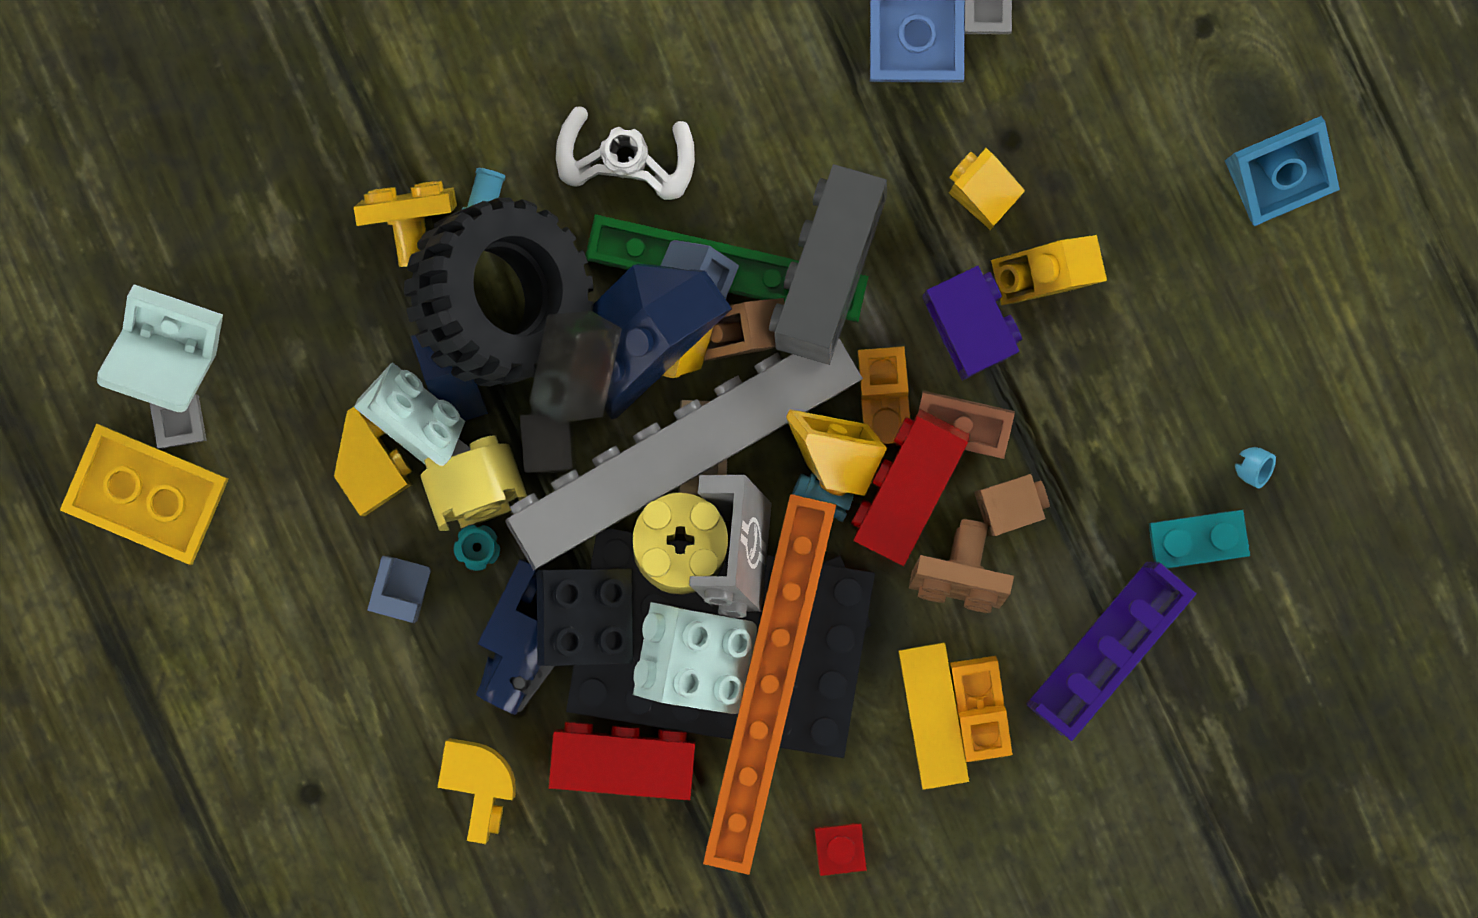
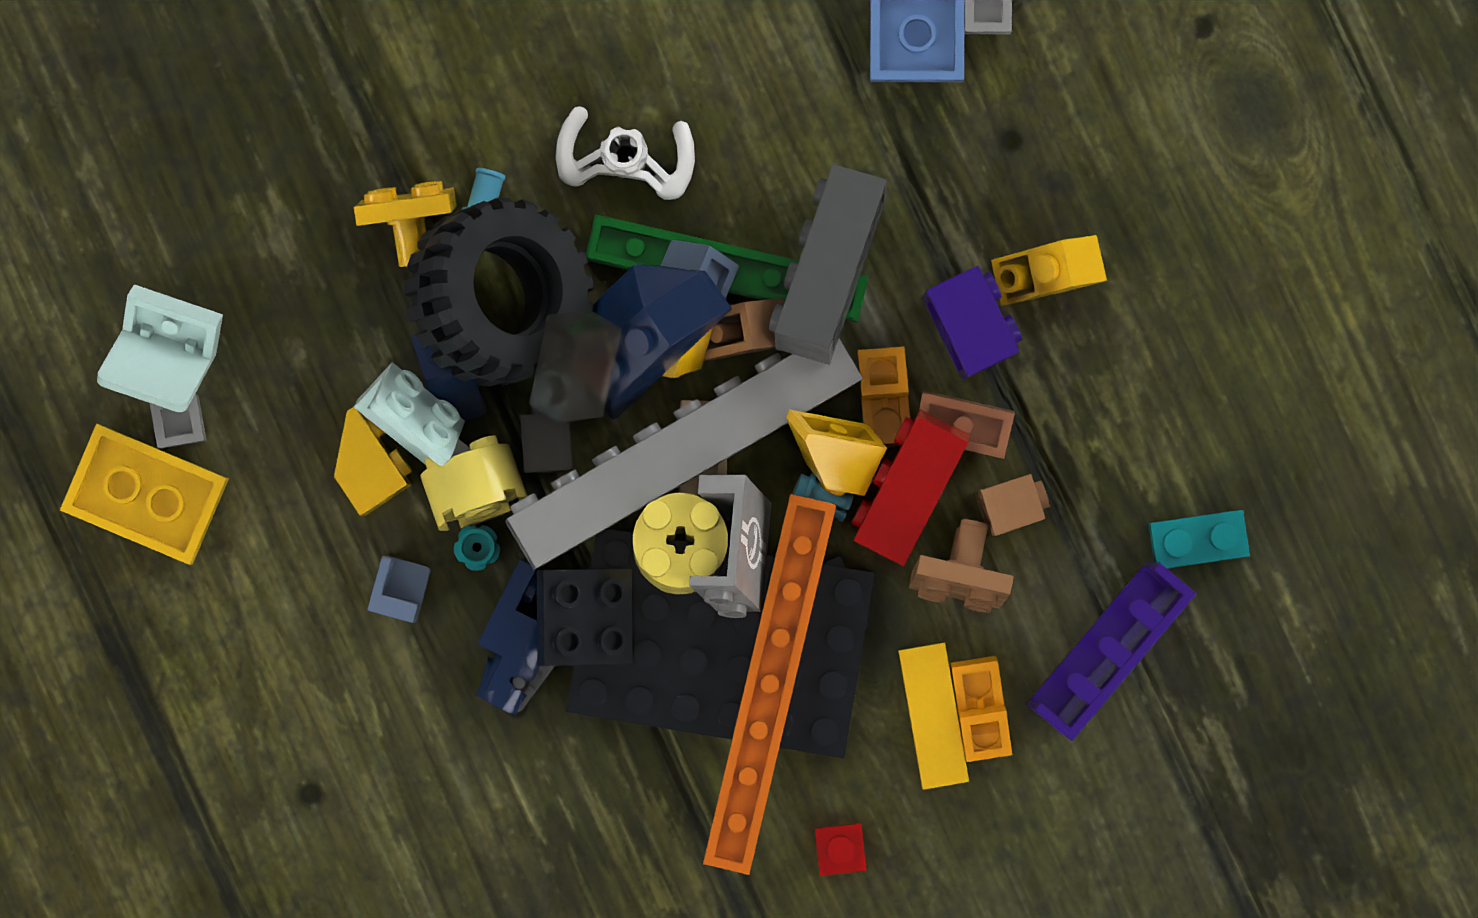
(482, 772): yellow brick -> none
(622, 762): red brick -> none
(694, 658): light aqua bracket -> none
(984, 187): yellow slope -> none
(1256, 466): medium azure hinge -> none
(1284, 171): dark azure slope -> none

